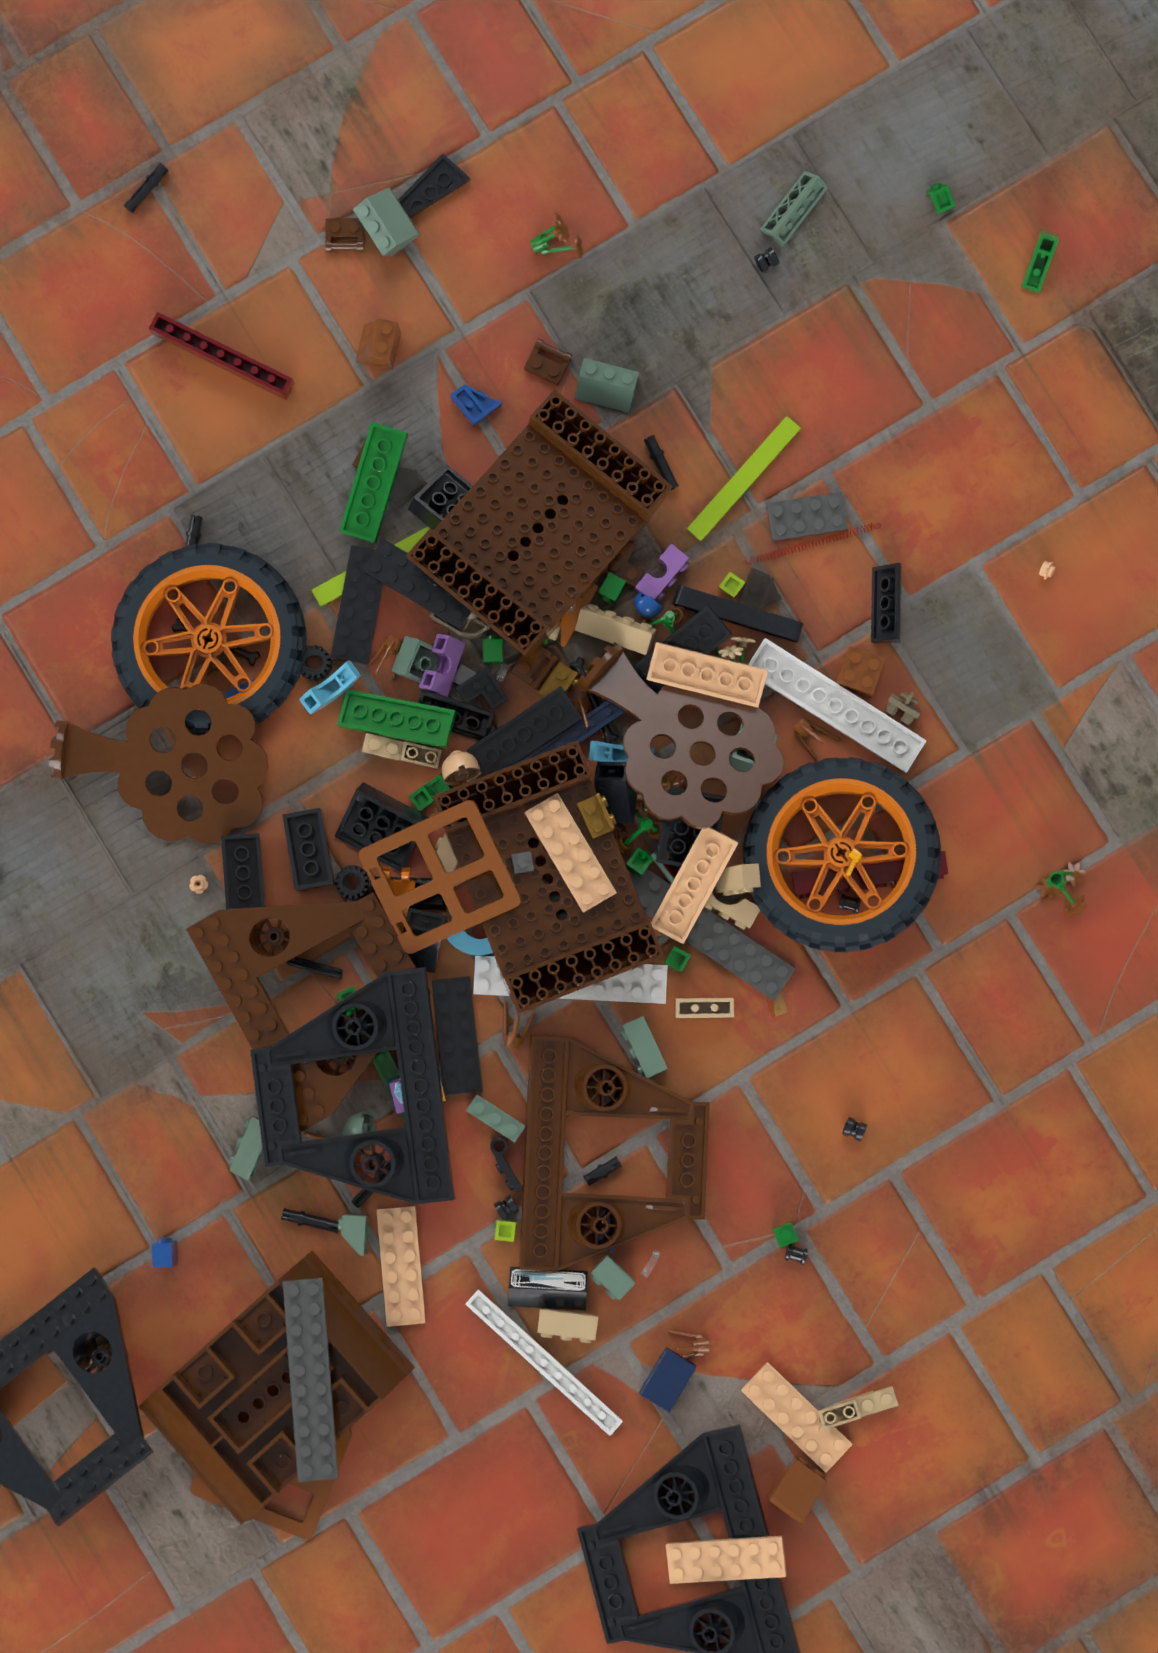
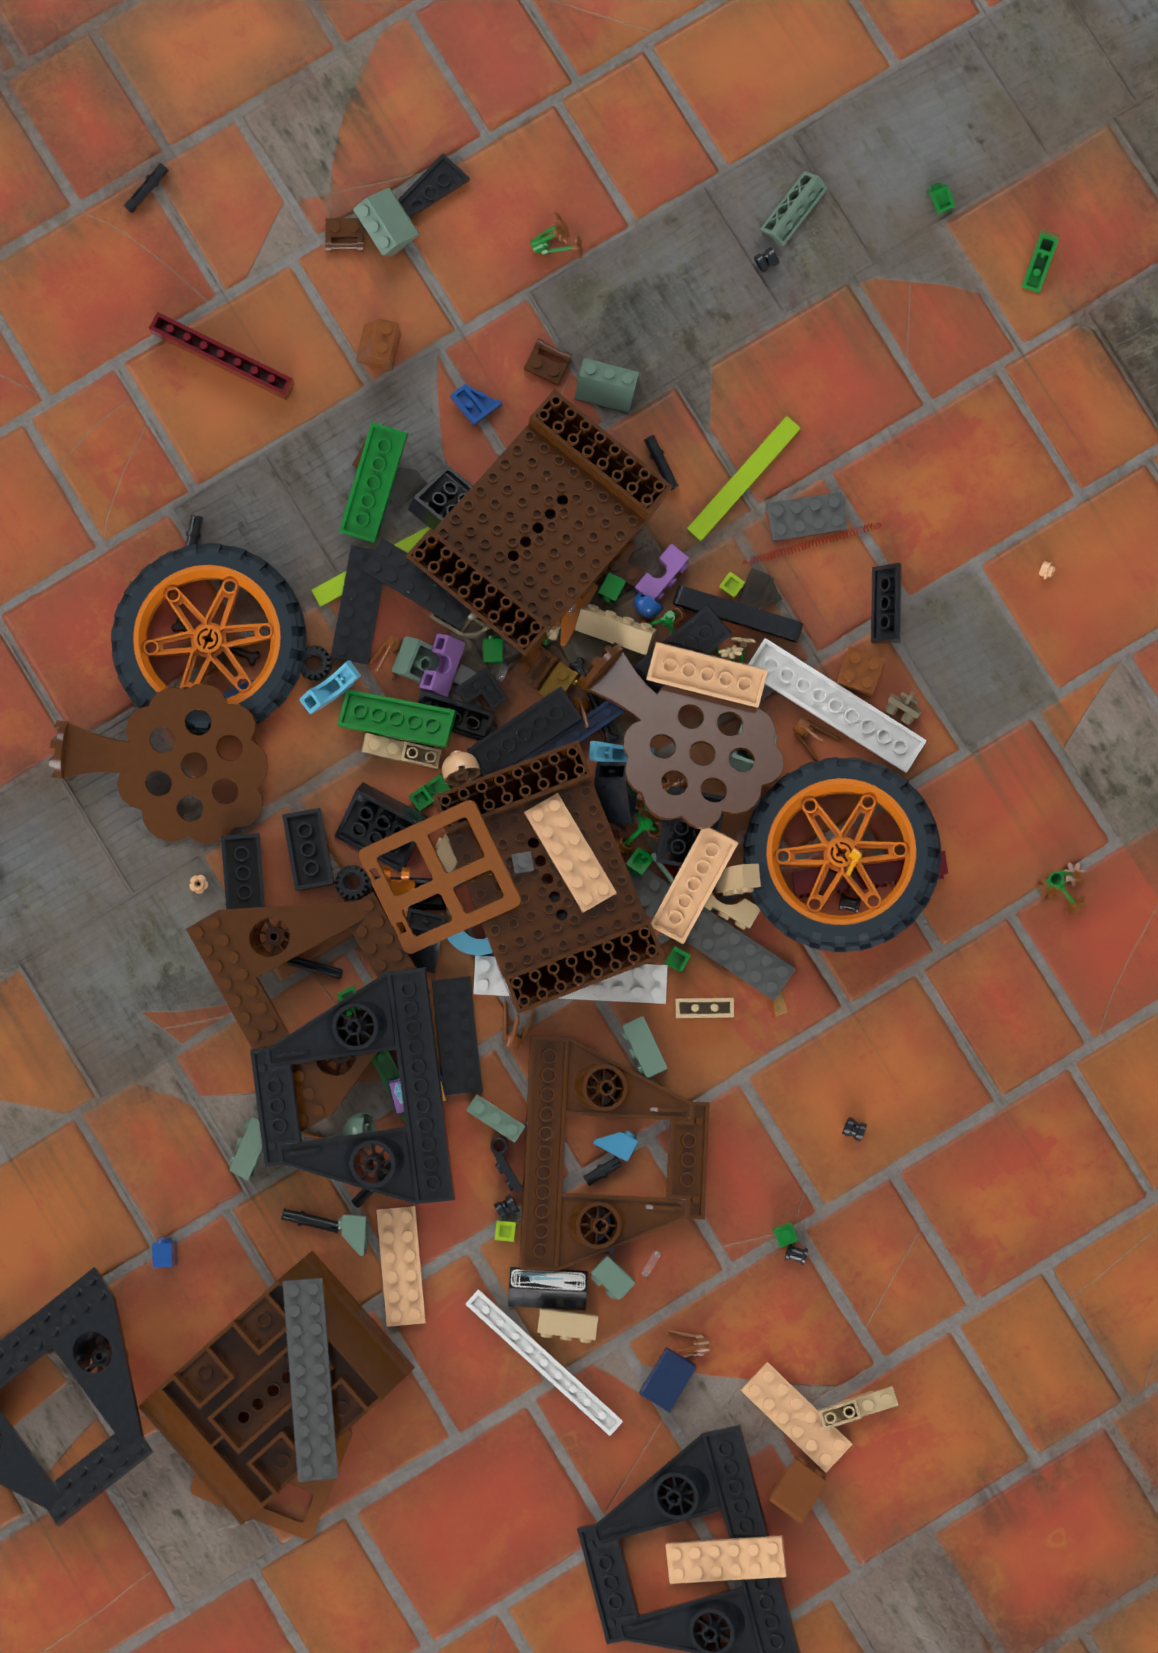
(596, 816): pearl gold bracket -> none
(619, 1144): none -> dark azure slope

